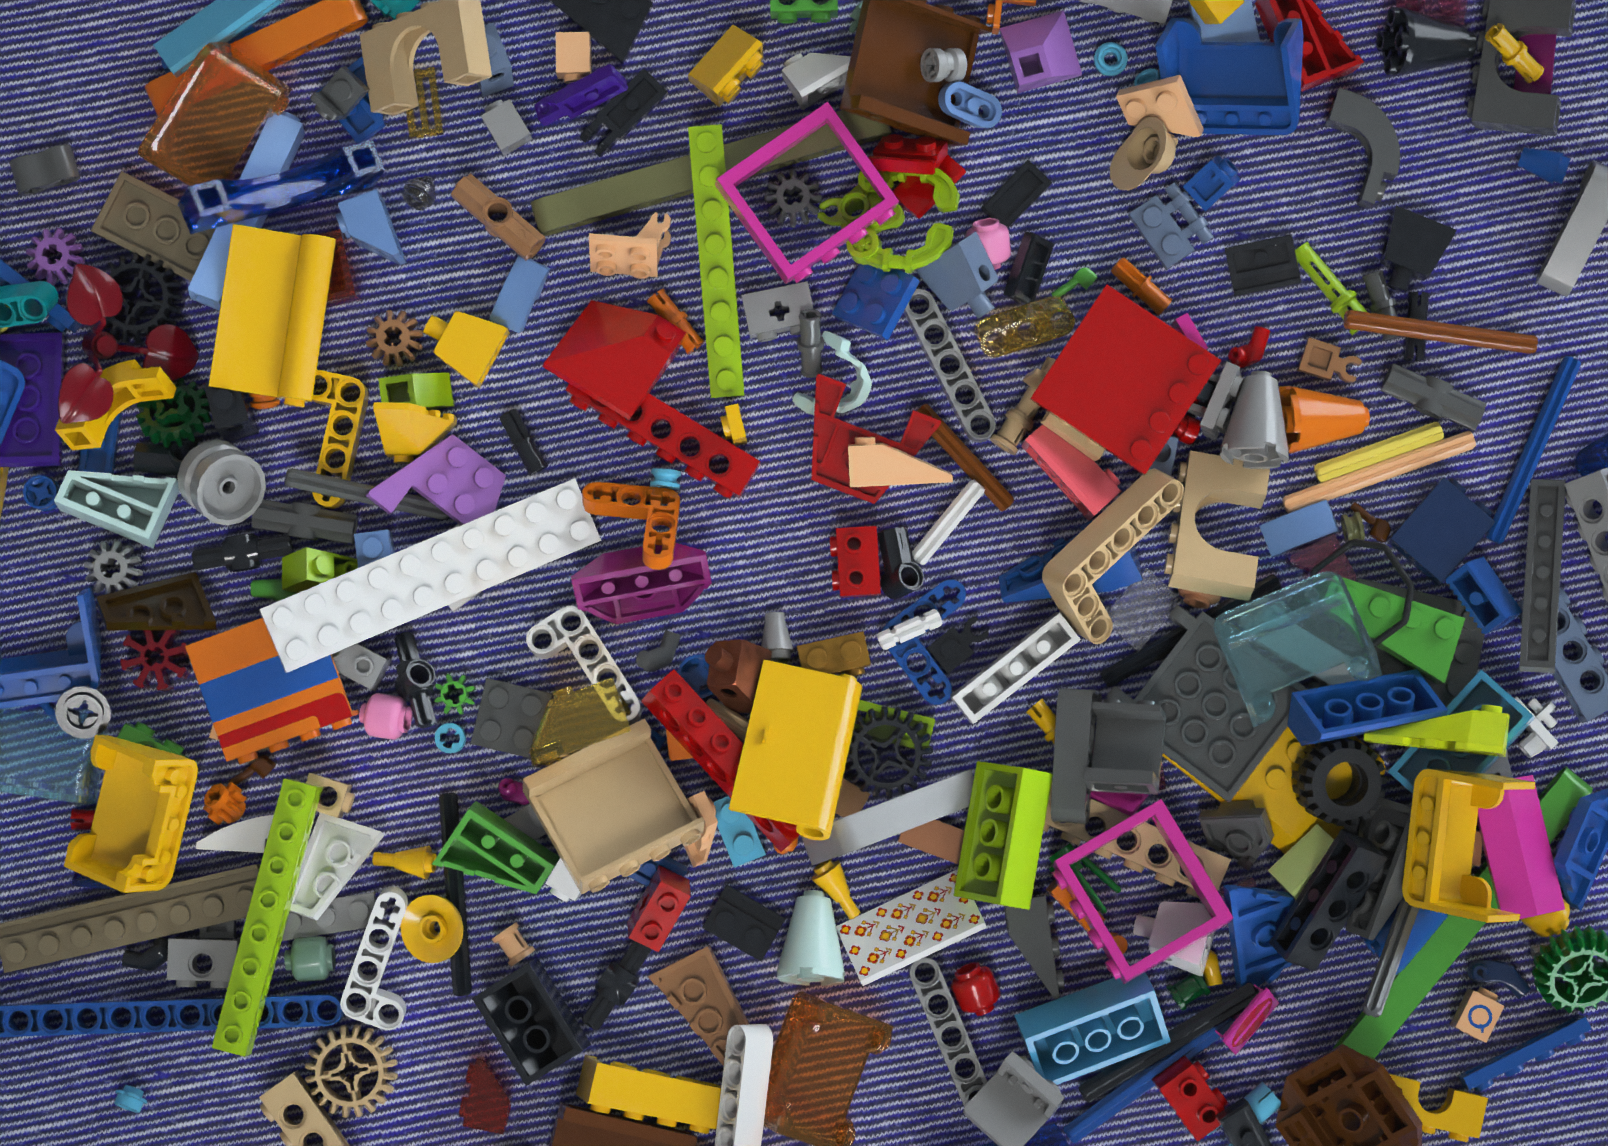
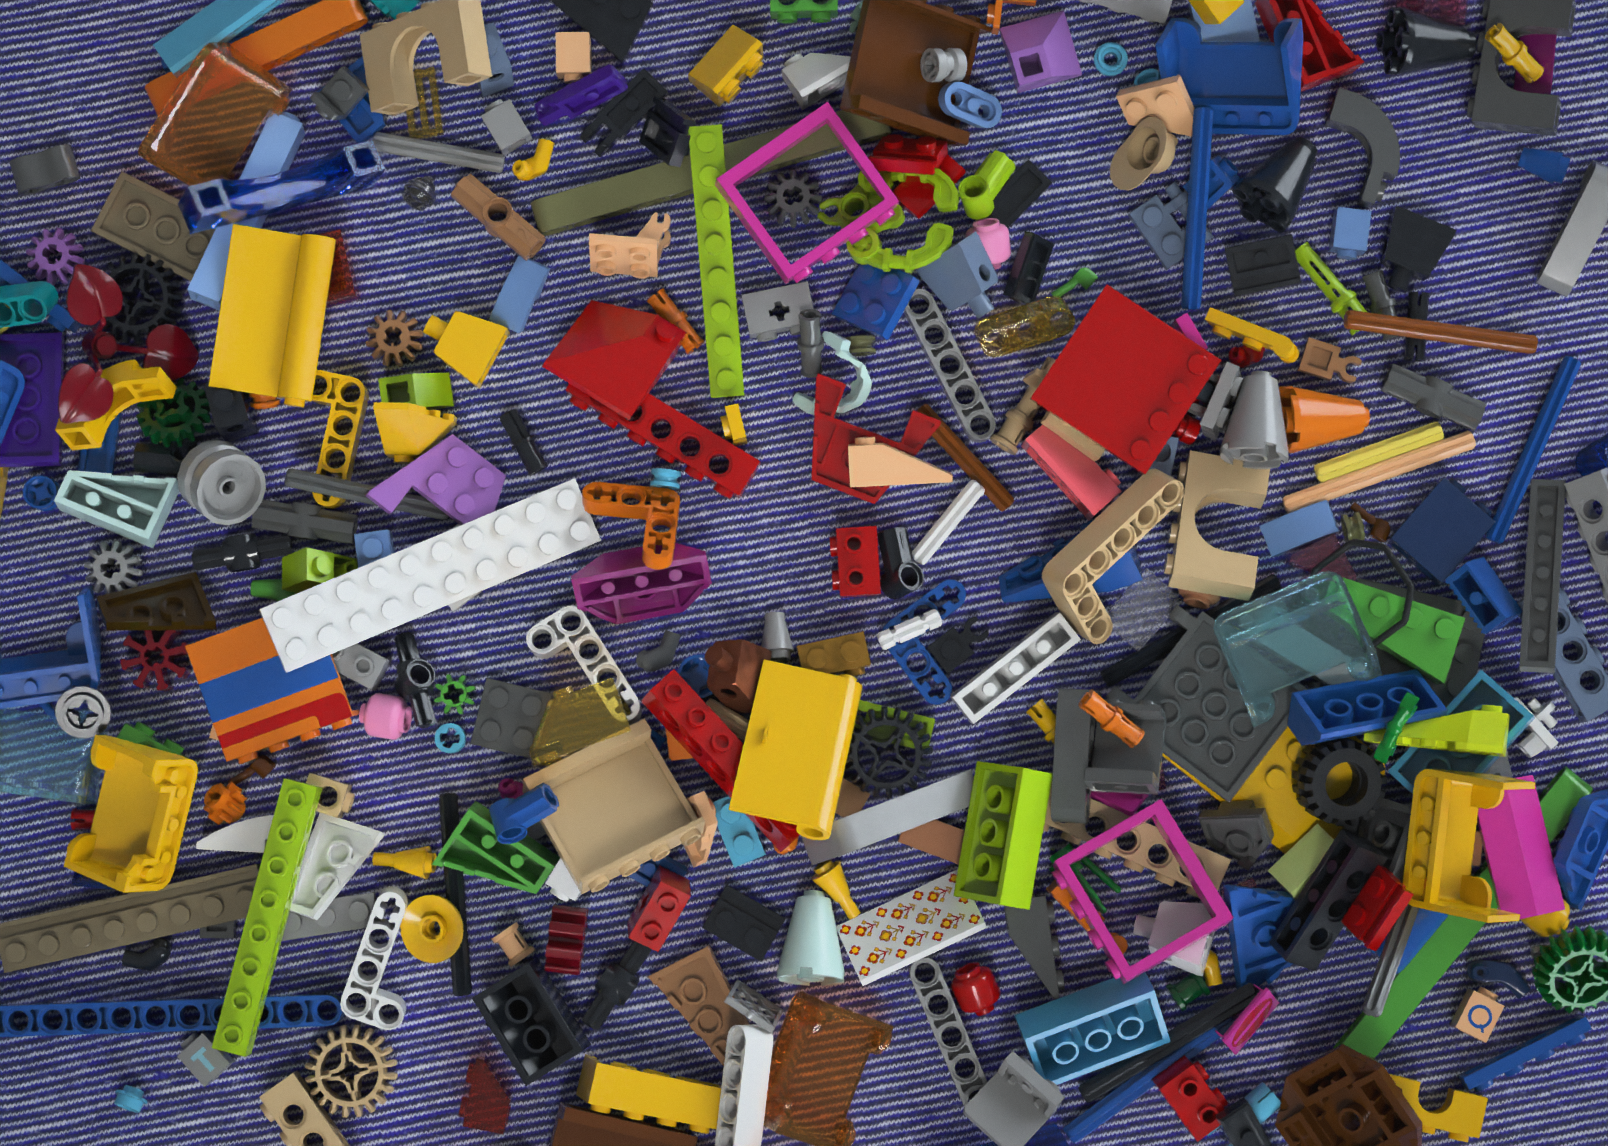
(184, 955): light grey brick -> none
(202, 1059): none -> light grey brick
(310, 958): sand green head -> none
(370, 225): medium blue slope -> none
(439, 152): none -> light grey axle
(514, 816): none -> blue piece
(535, 165): none -> yellow arm
(566, 939): none -> dark red gear
(667, 132): none -> black plate
(764, 1005): none -> light grey window
(861, 345): none -> olive bush
(981, 188): none -> lime piece
(1111, 718): none -> orange pin
(1141, 286): orange axle -> none
(1197, 208): none -> blue axle
(1252, 335): none -> yellow plate
(1277, 185): none -> black cone
(1349, 232): none -> medium blue brick
(1377, 908): none -> red plate
(1395, 726): none -> green arm

